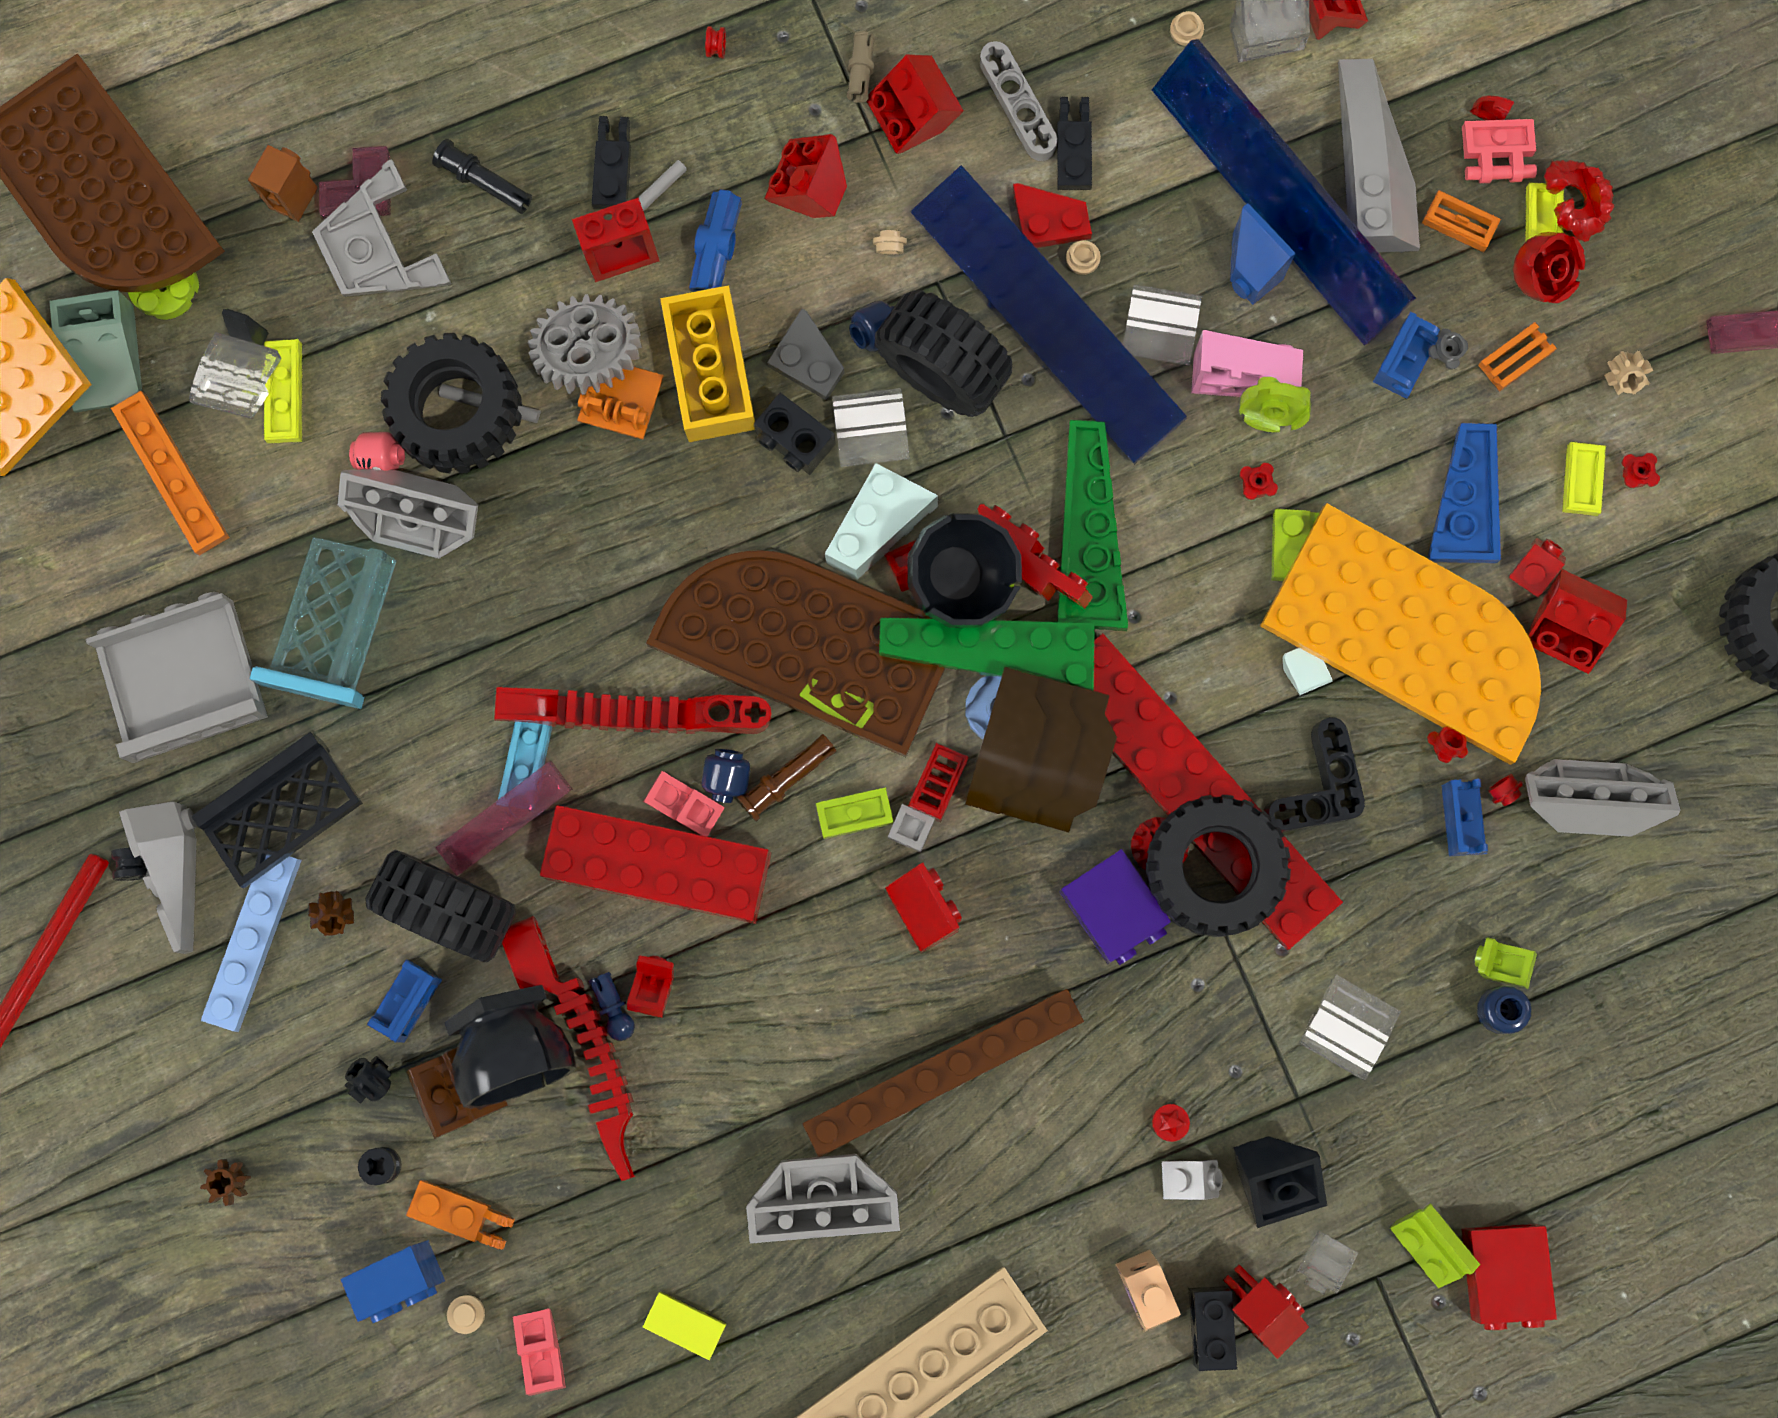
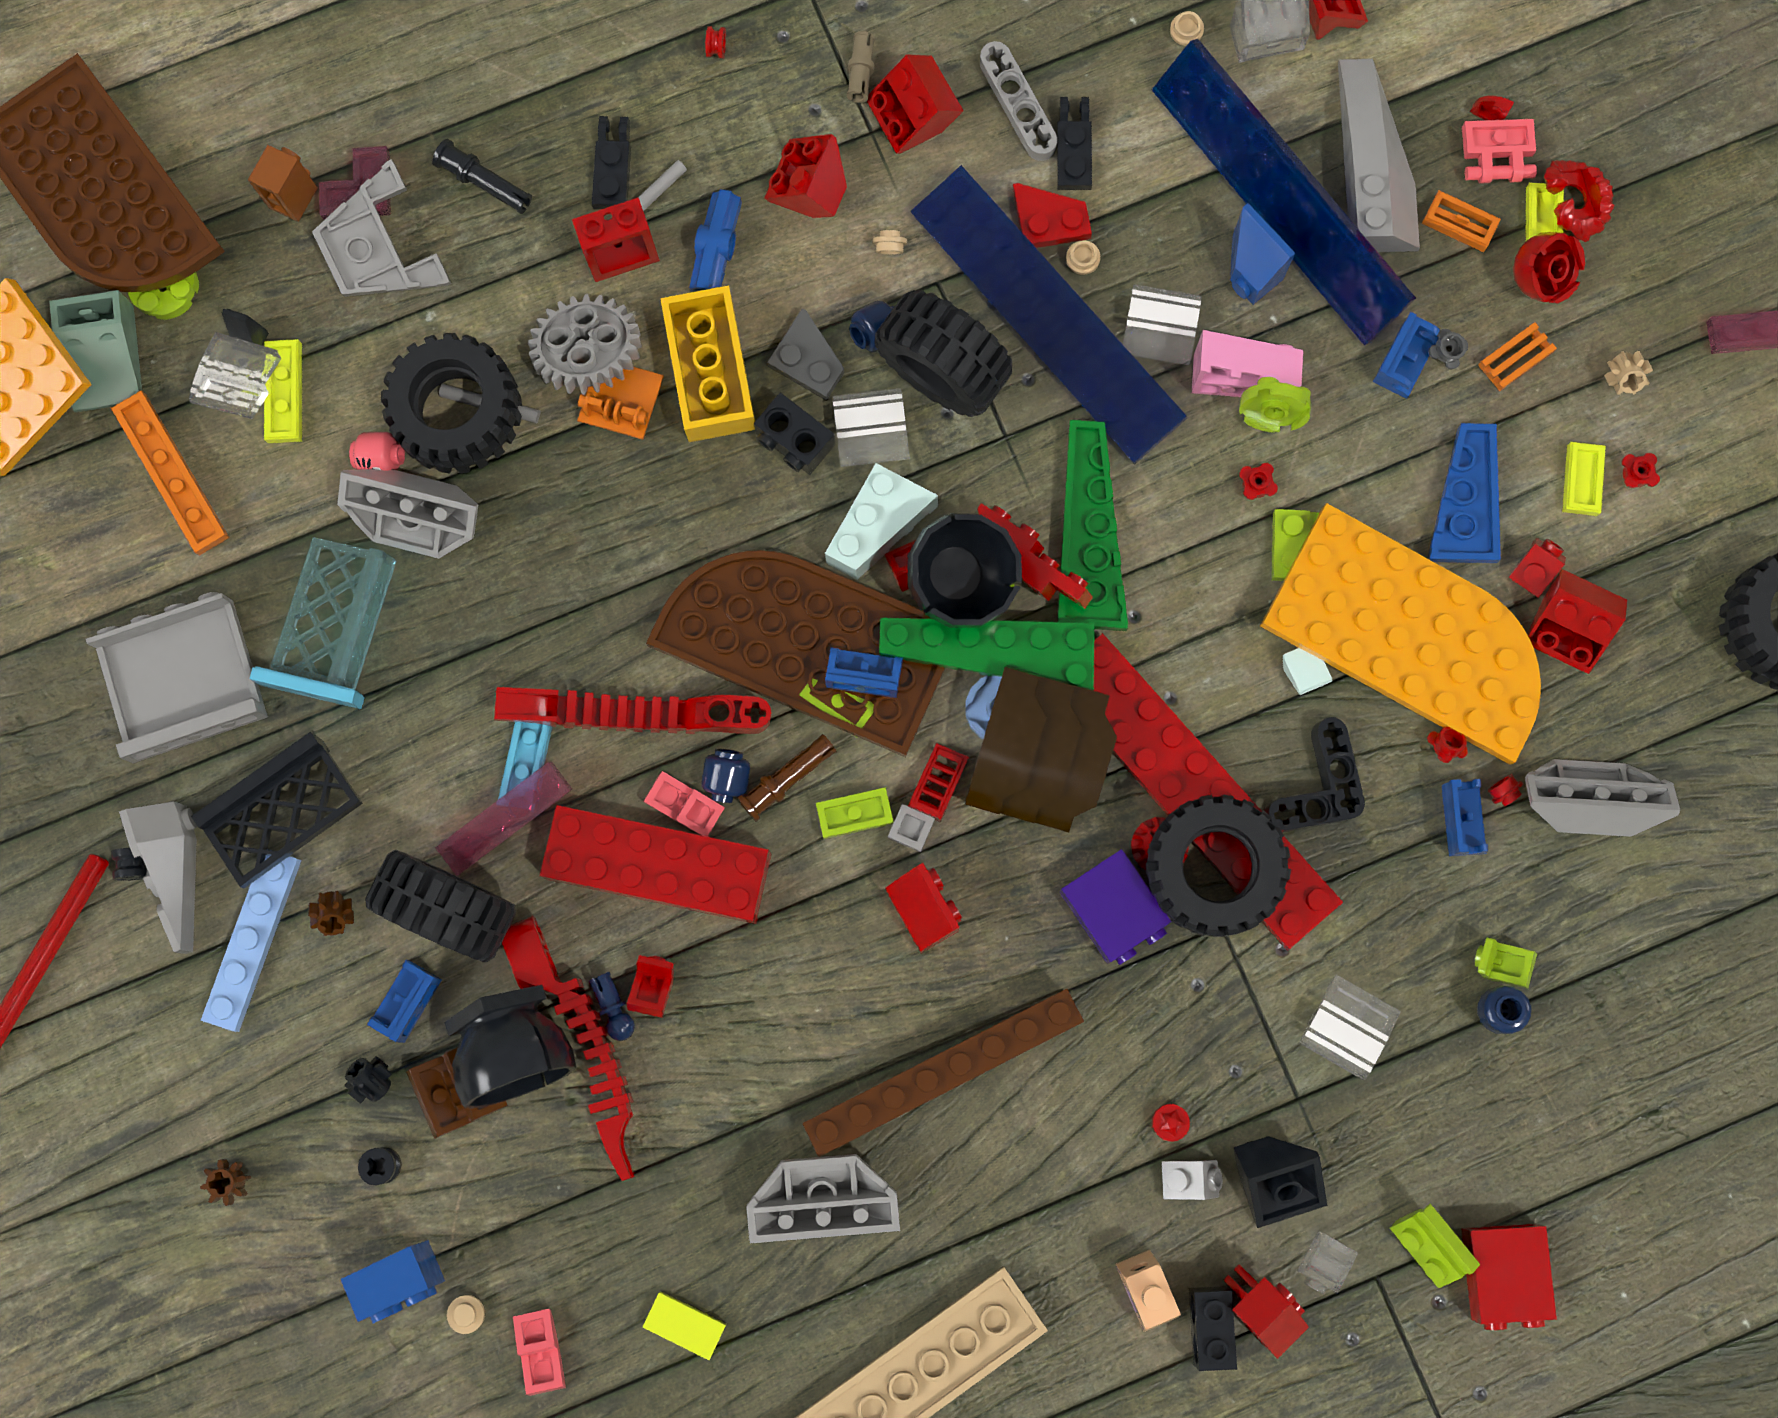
(456, 1214): orange hinge -> none
(863, 672): none -> blue hinge

